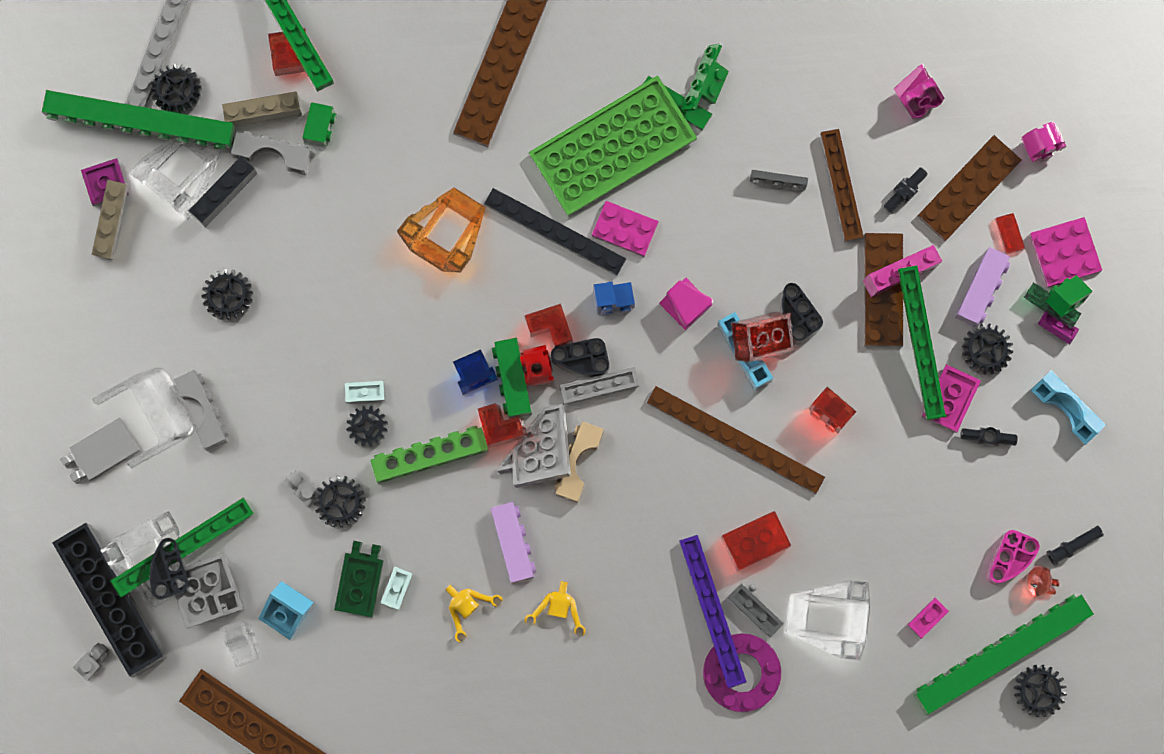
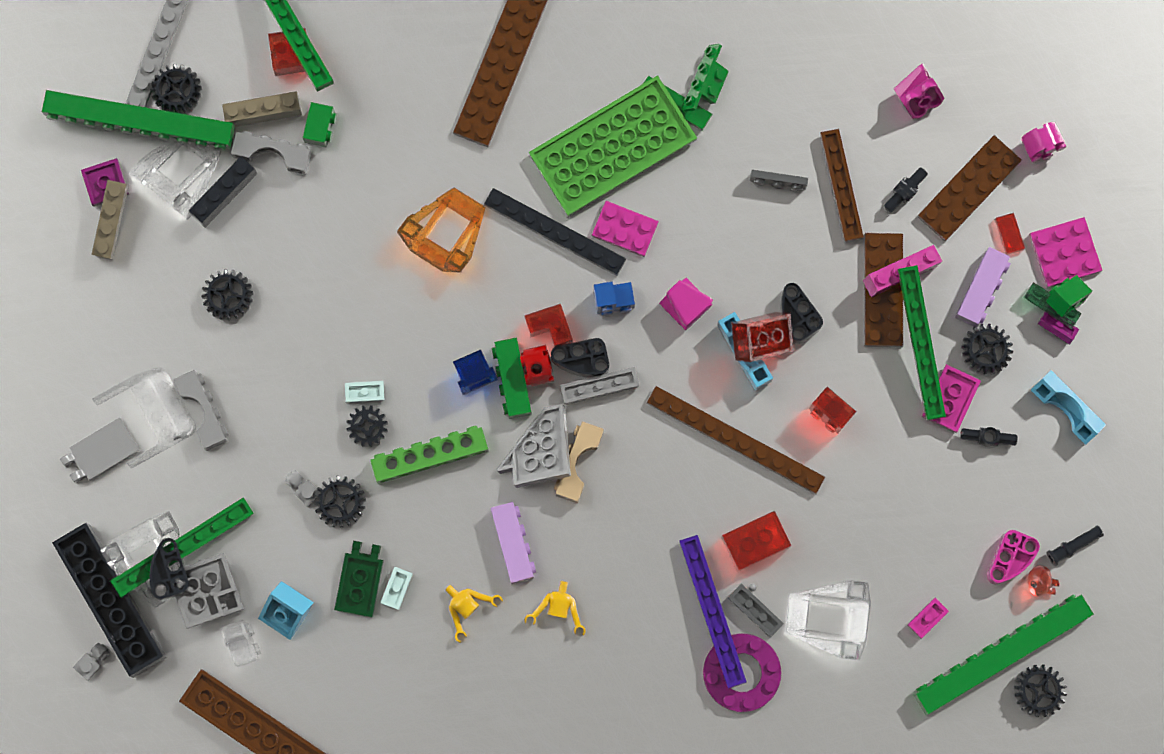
(500, 431): clear red brick -> none

